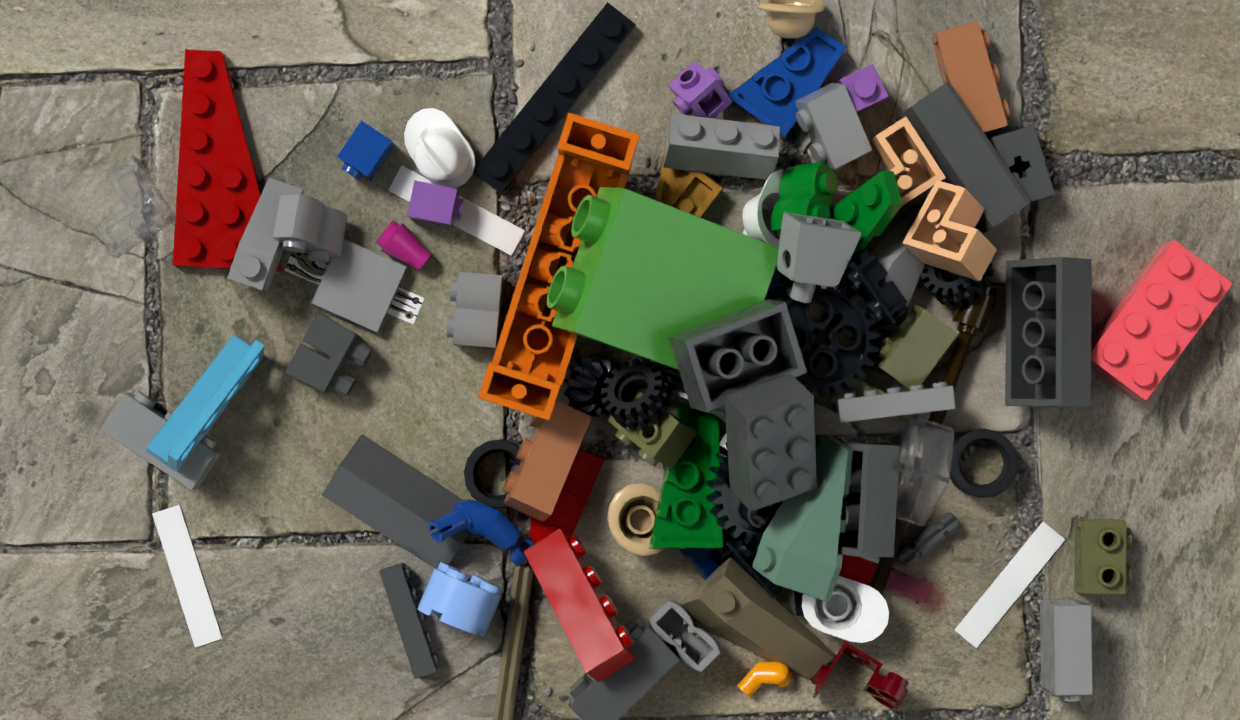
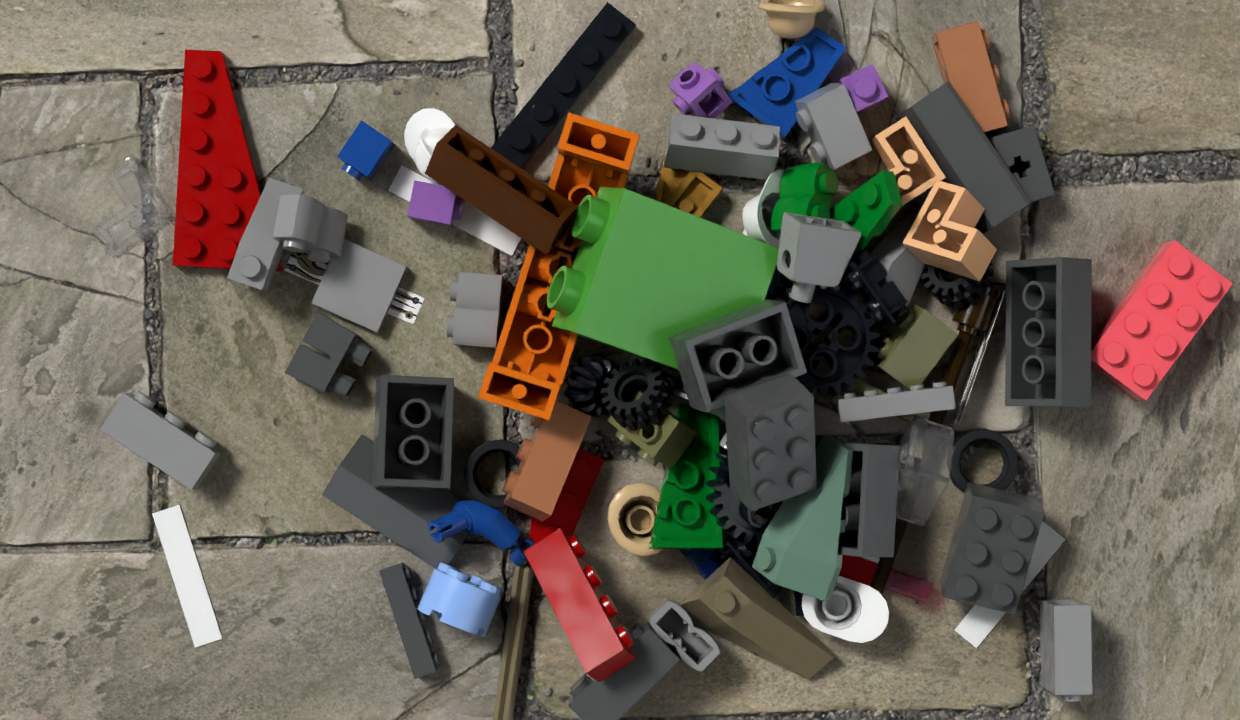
(205, 402): medium azure fence -> none
(403, 245): dark pink cone -> none
(413, 432): none -> dark grey brick
(501, 189): none -> reddish brown brick
(765, 673): light orange arm -> none
(886, 690): dark red piece -> none
(928, 539): dark grey axle -> none
(976, 363): none -> sticker
(991, 548): none -> dark grey brick
(1101, 556): olive brick -> none

